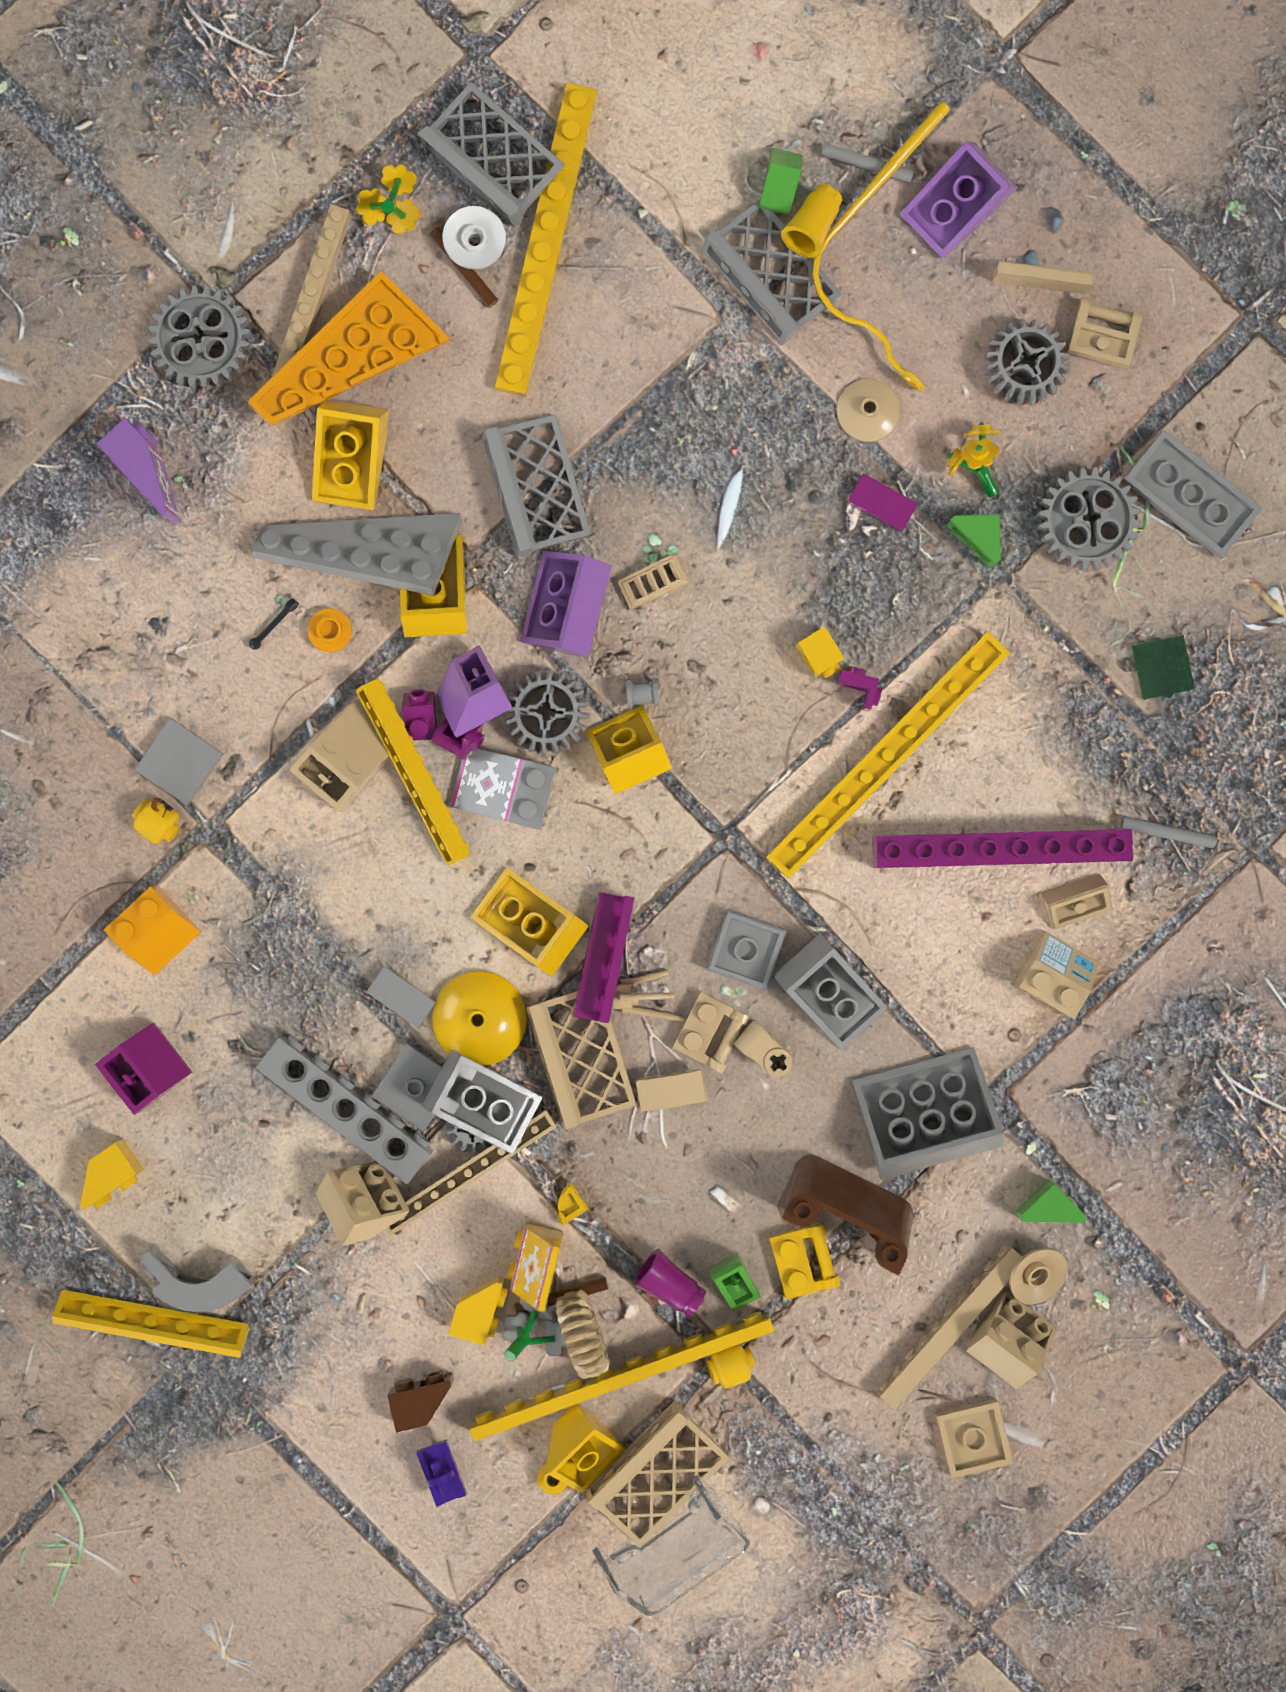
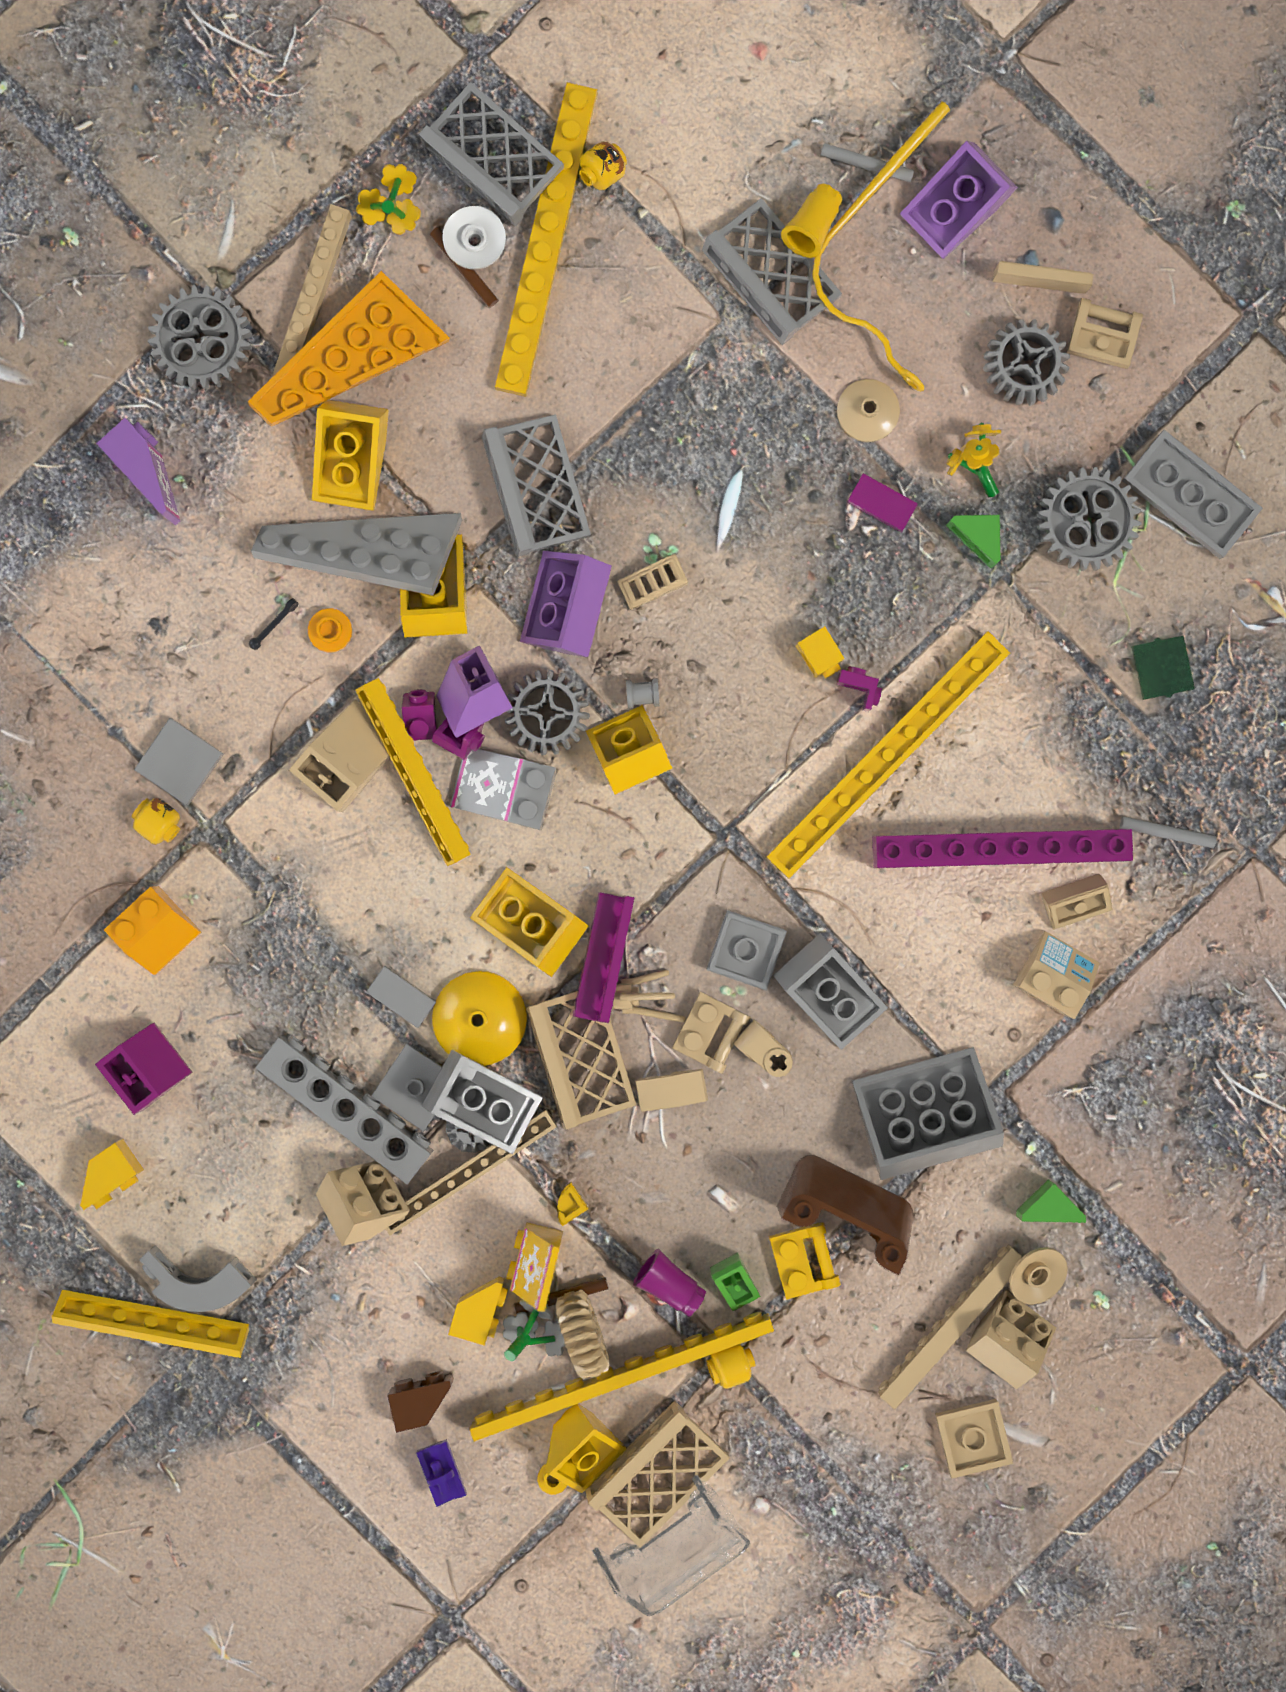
(602, 165): none -> yellow head
(781, 181): bright green slope -> none

